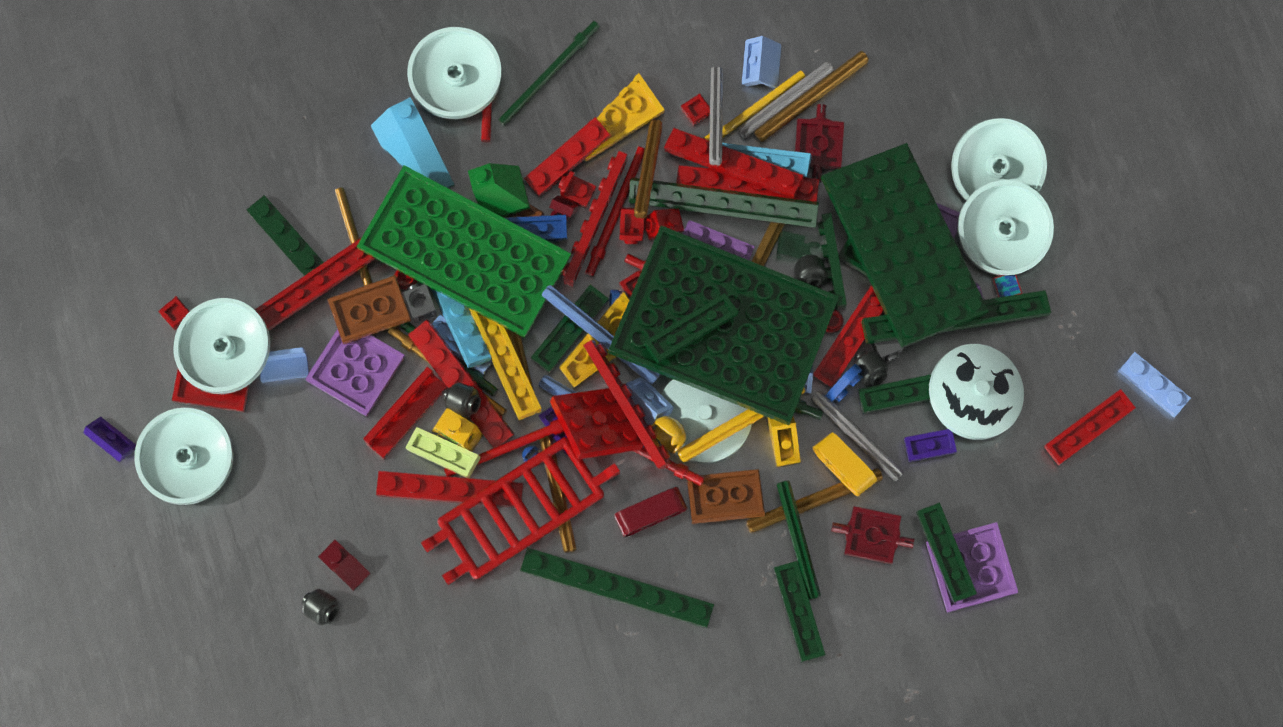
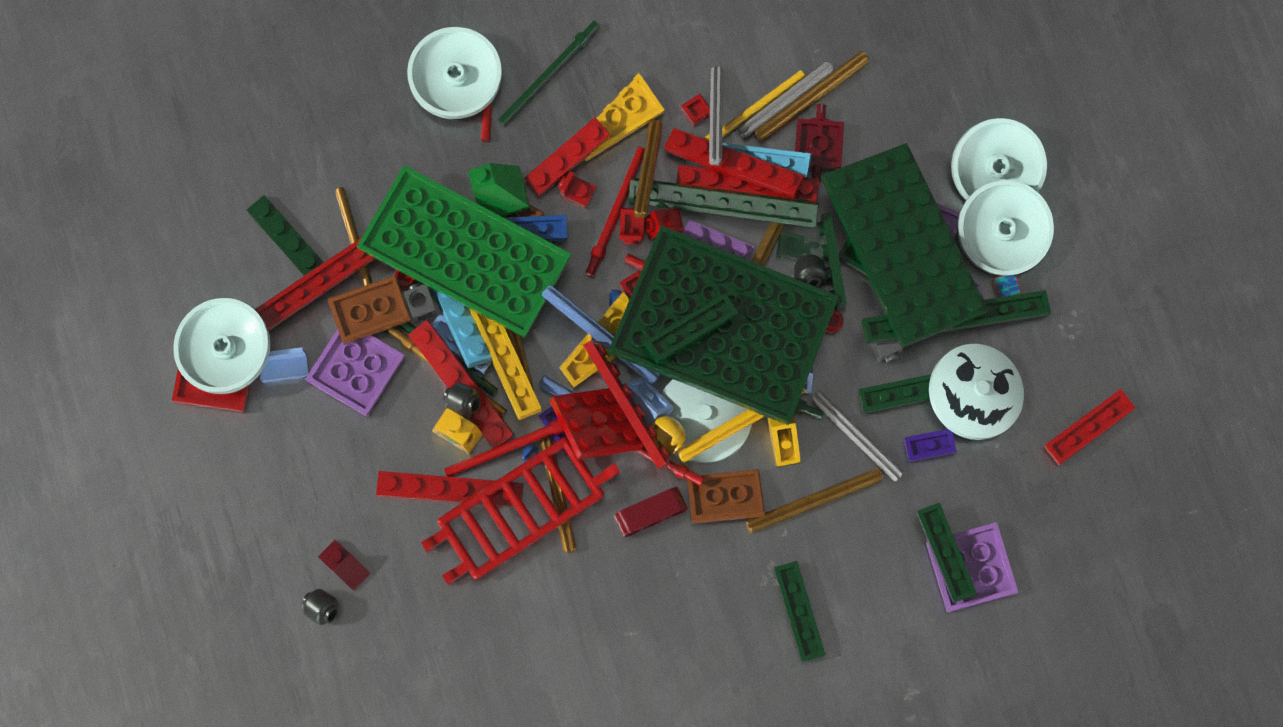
(109, 439): dark purple plate -> none
(174, 312): red tile -> none
(183, 456): light aqua dish -> none
(405, 413): red fence -> none
(409, 142): medium azure wedge -> none
(443, 452): yellowish green plate -> none
(564, 206): dark red tile -> none
(567, 331): dark green plate -> none
(590, 227): red plate -> none
(617, 587): dark green plate -> none
(761, 62): light blue panel -> none
(798, 539): dark green axle -> none
(845, 464): yellow beam -> none
(847, 341): red plate -> none
(851, 378): blue plate -> none
(872, 535): dark red plate -> none
(873, 367): pearl dark grey head -> none
(1154, 384): light blue plate -> none

